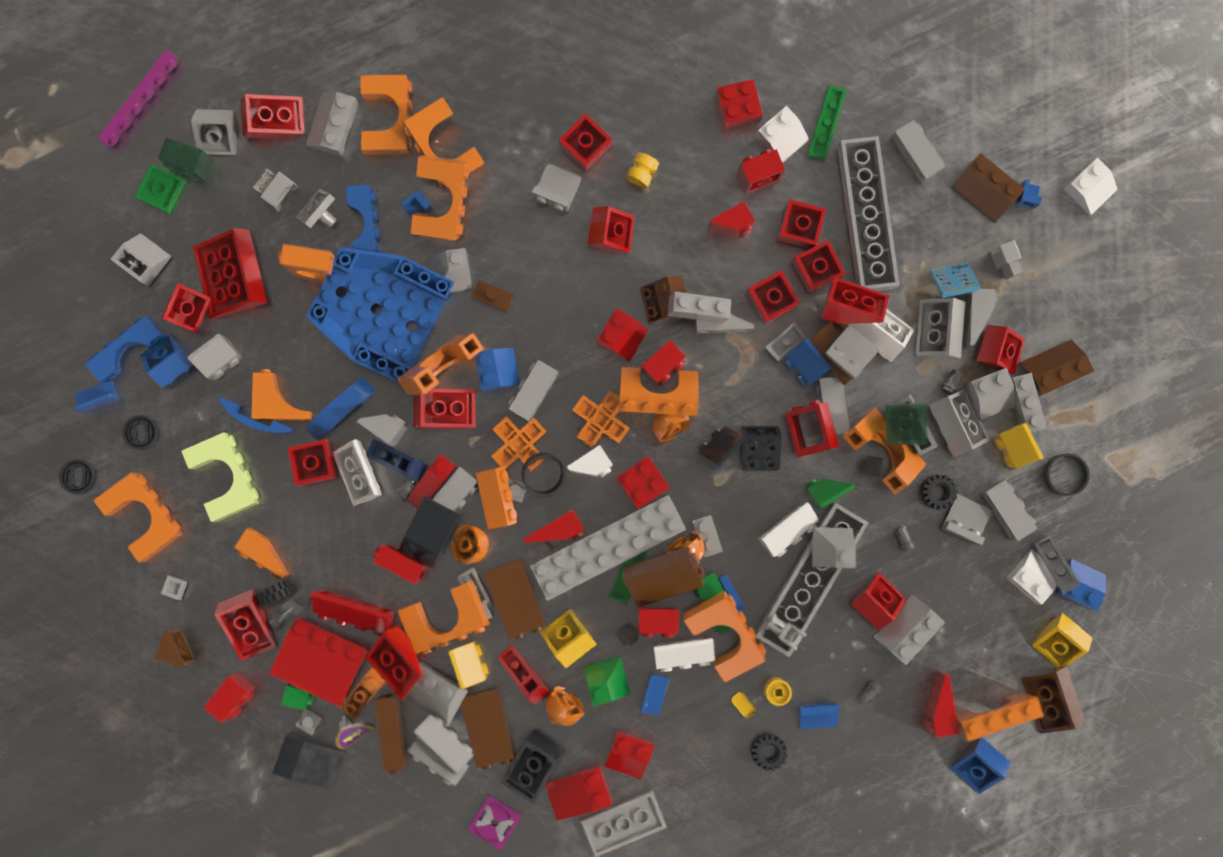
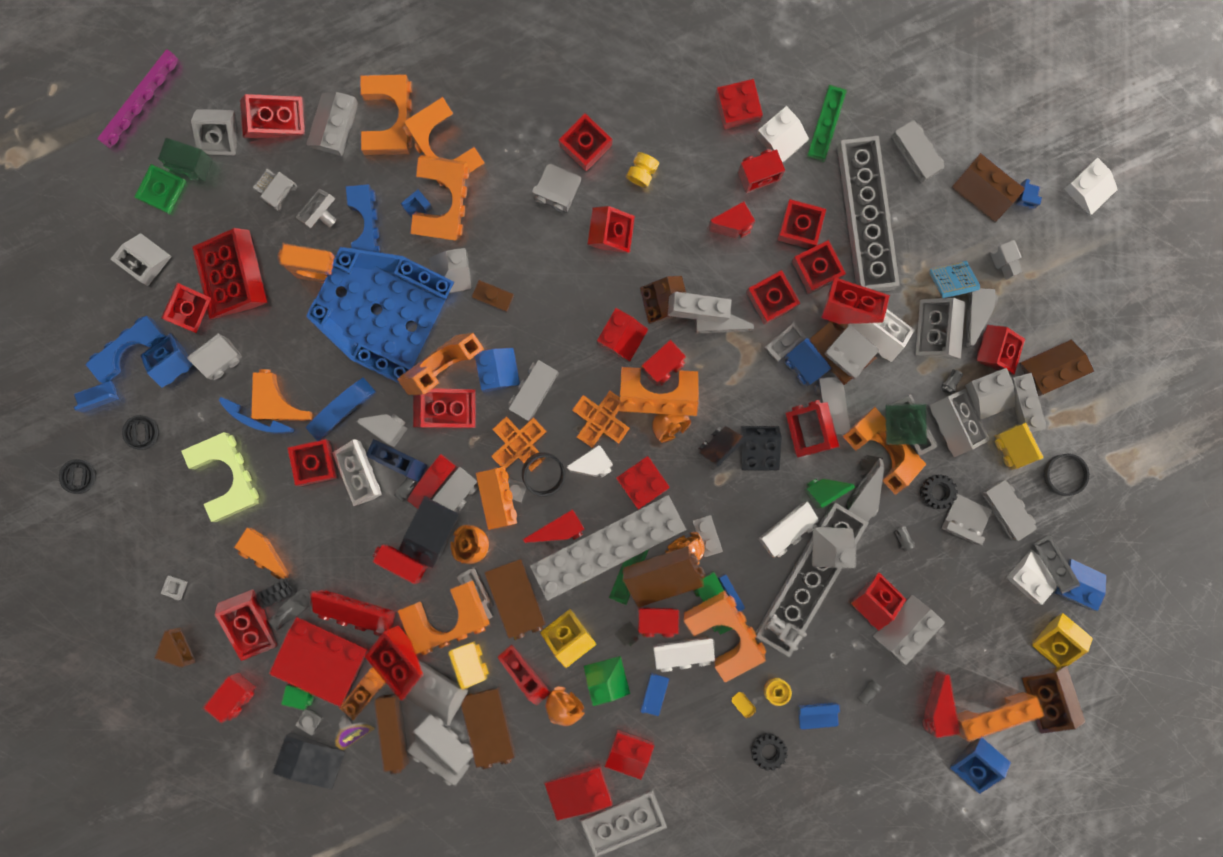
(162, 528): orange arch -> none
(504, 816): magenta piece -> none
(533, 766): black slope -> none
(867, 496): none -> light grey slope

